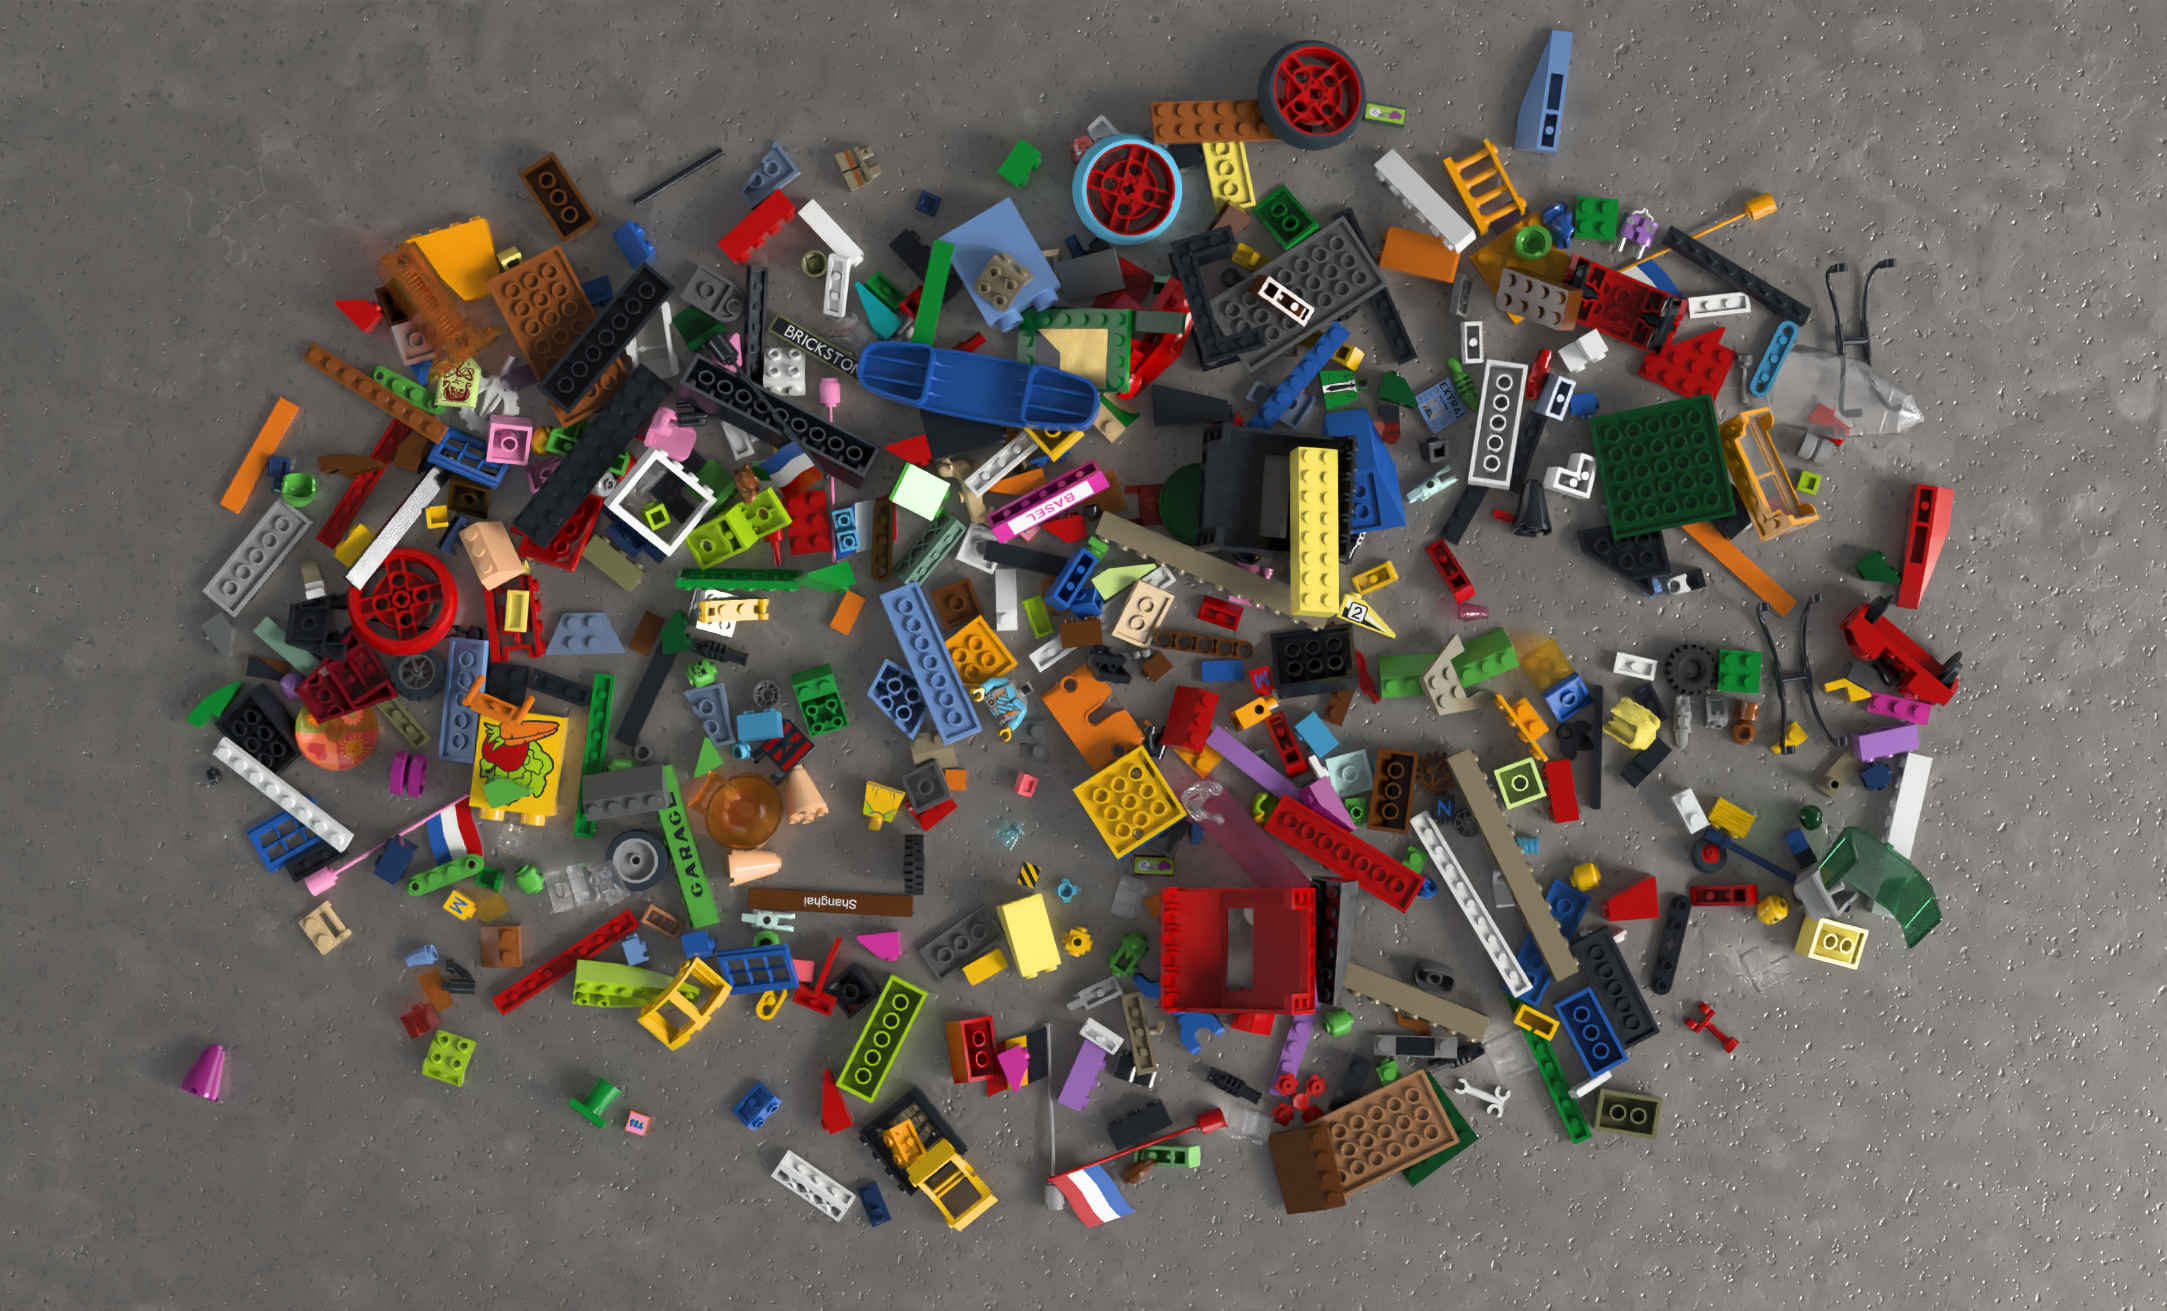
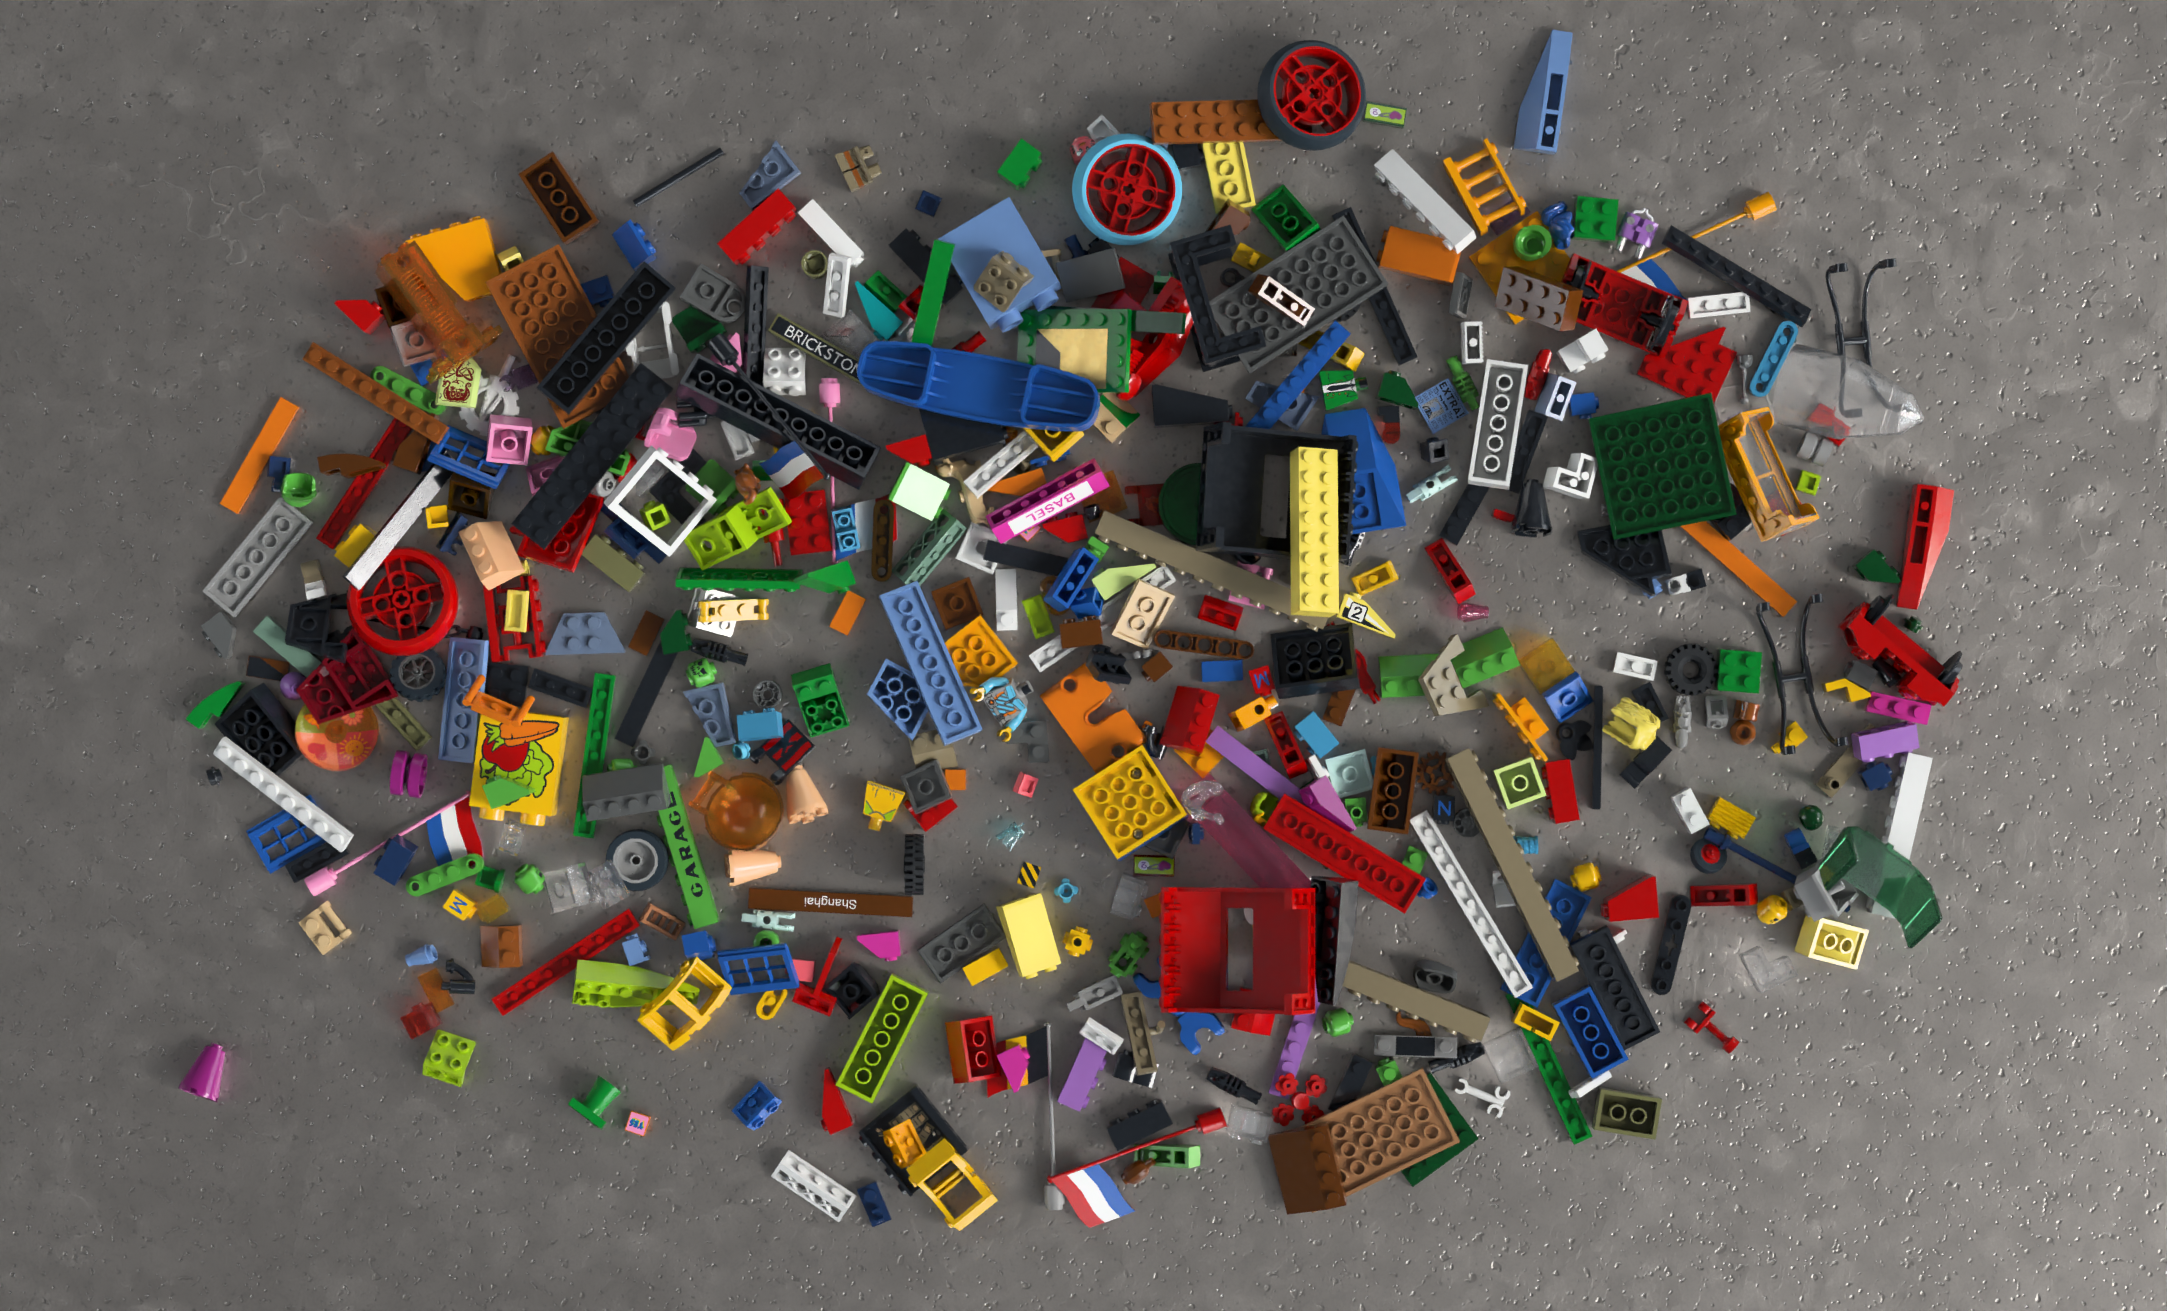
(1913, 624): none -> dark green plate

